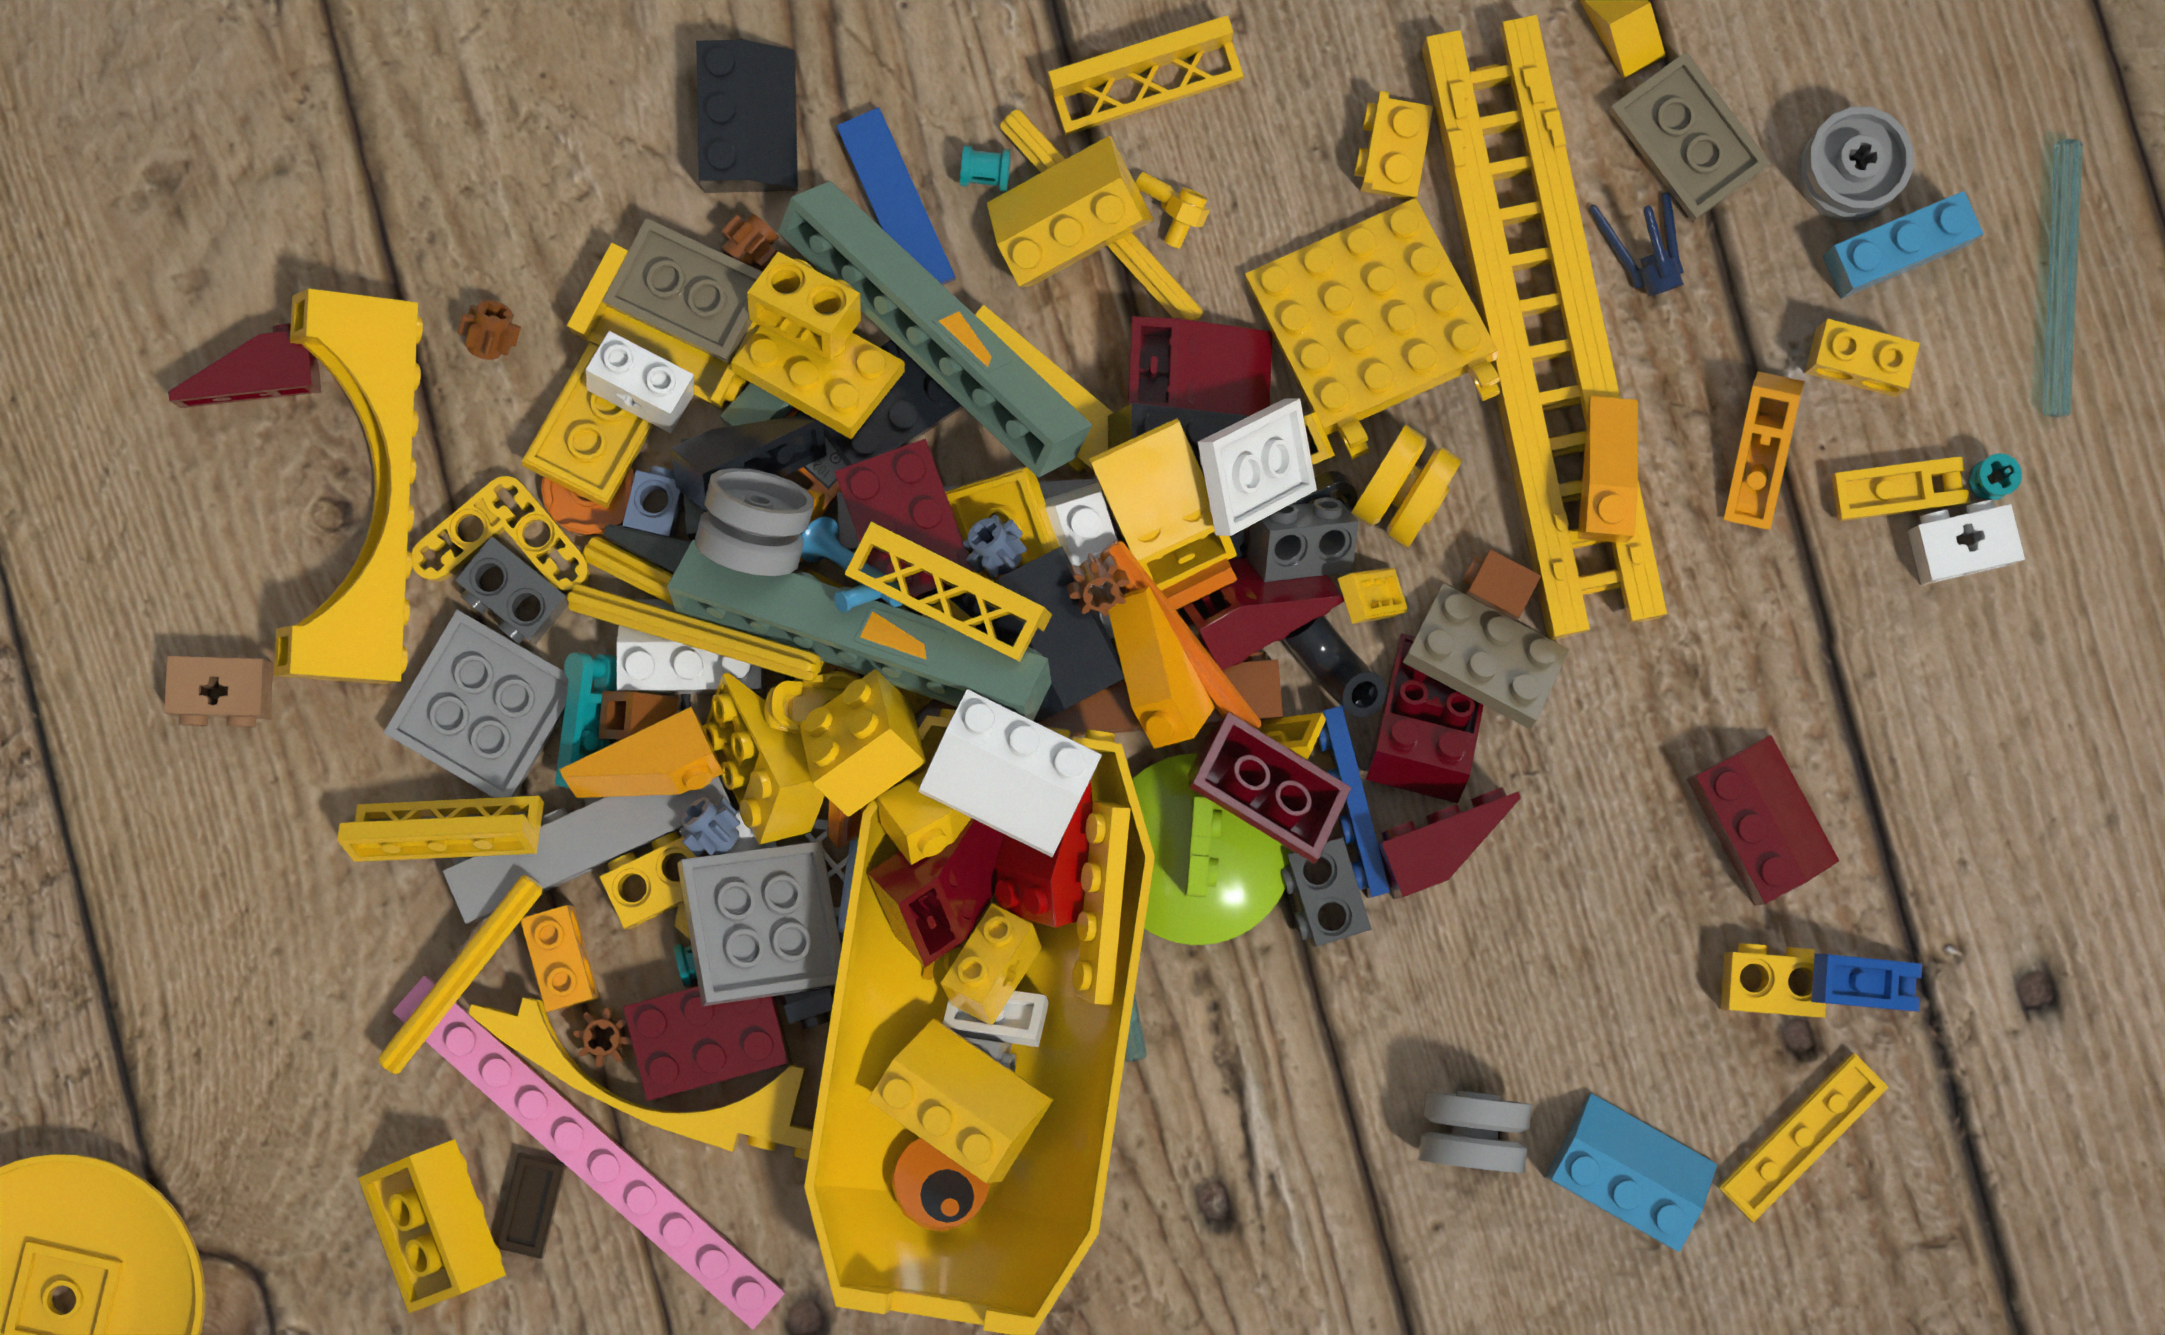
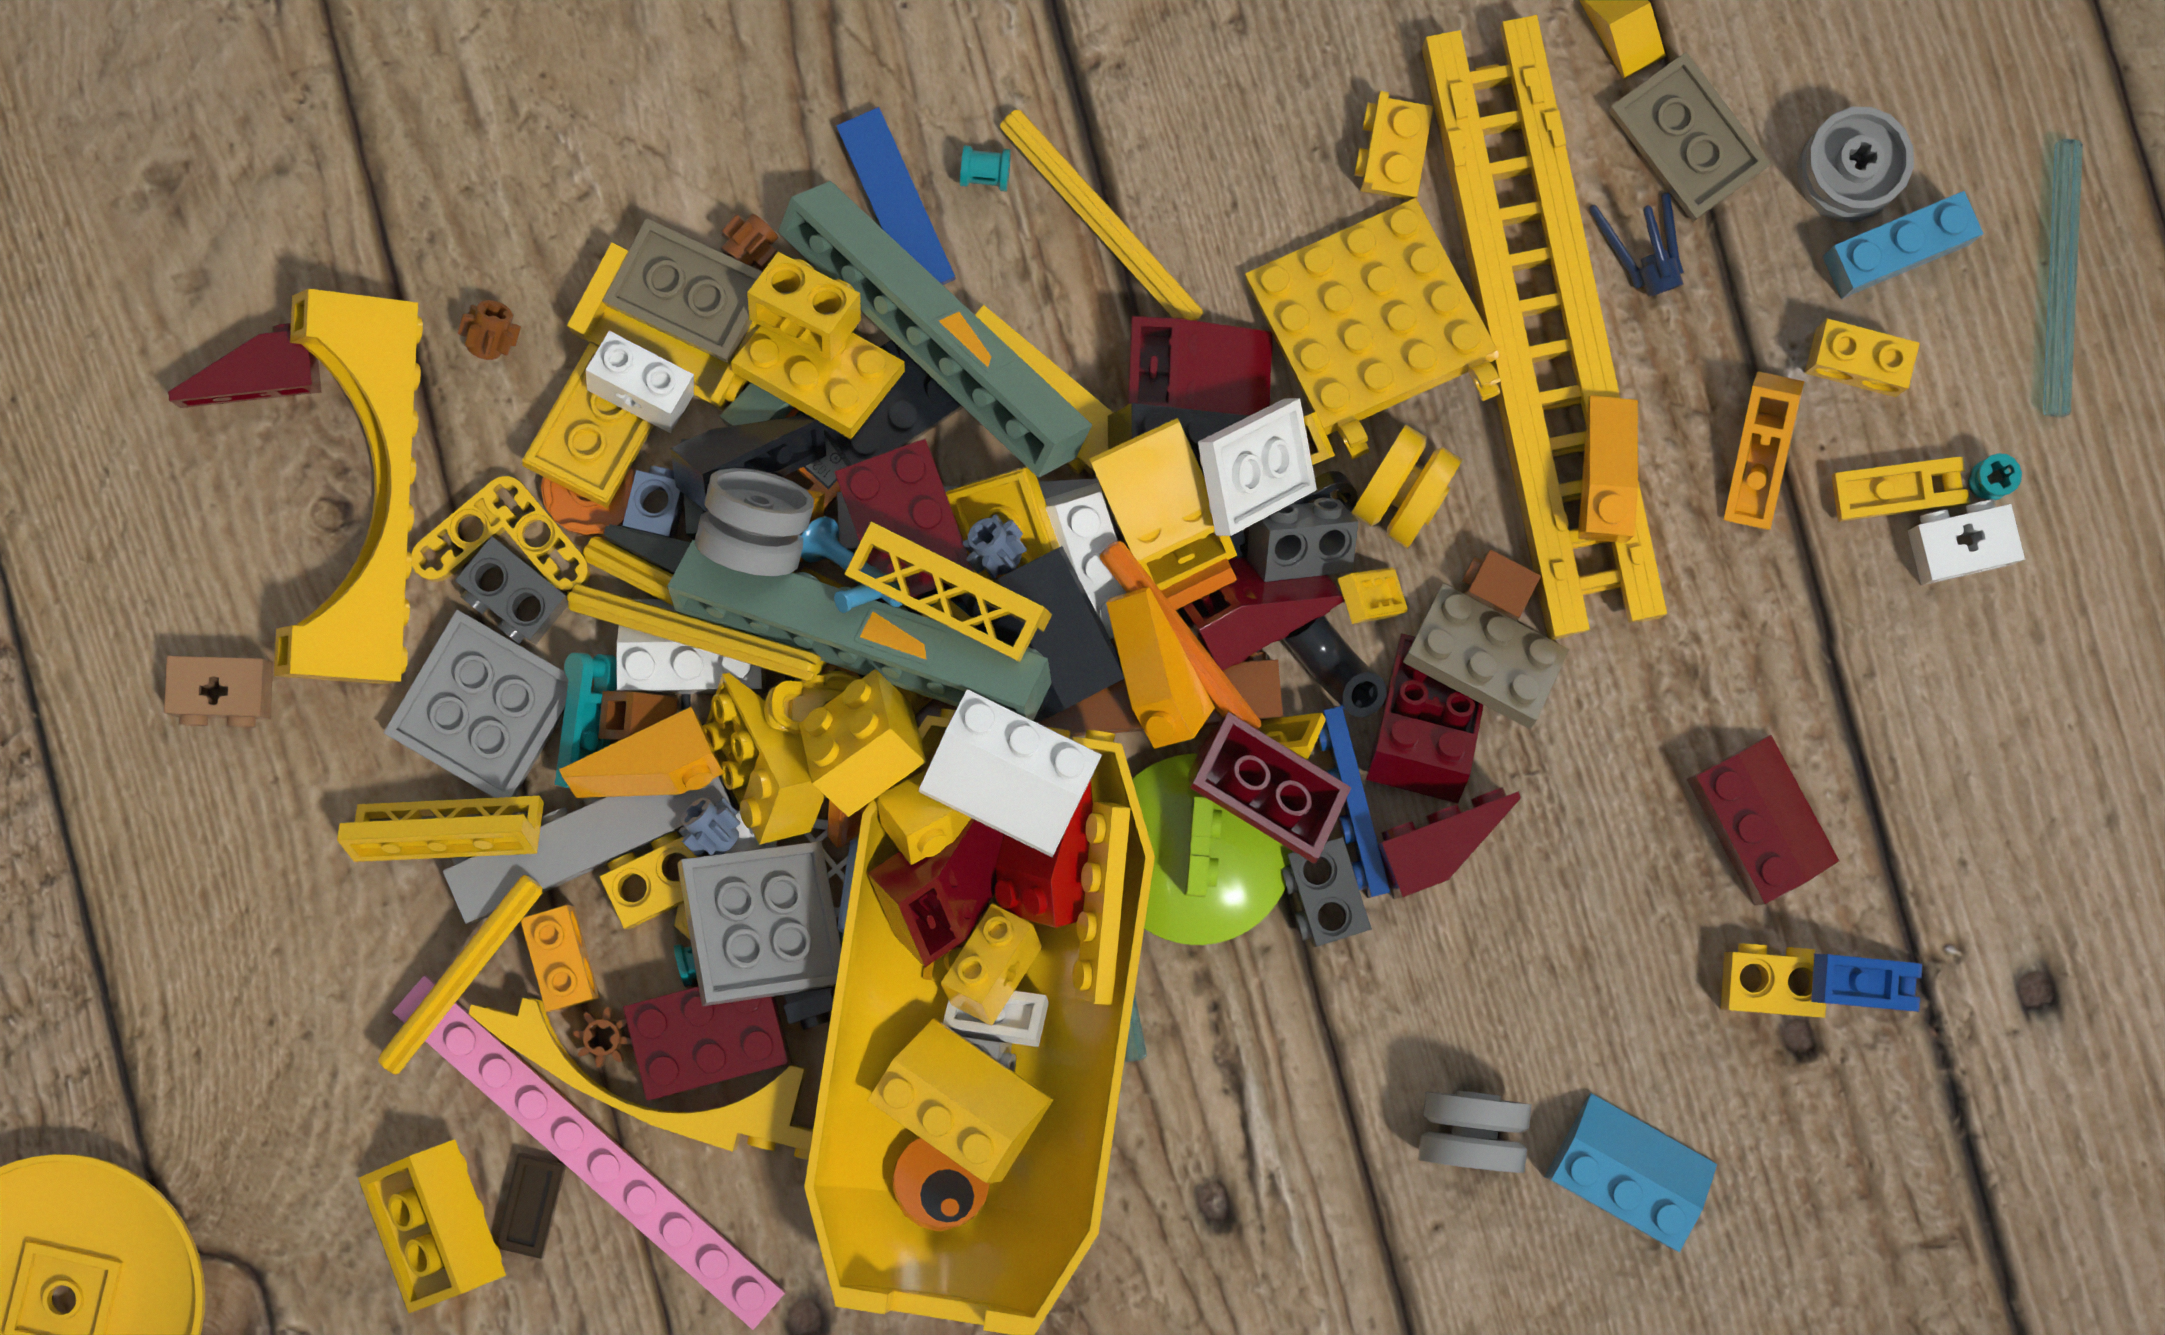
(746, 117): black slope -> none
(1067, 213): yellow slope -> none
(1094, 573): dark orange gear -> none
(1139, 59): yellow fence -> none
(1185, 208): yellow piece -> none
(1802, 1137): yellow tile -> none

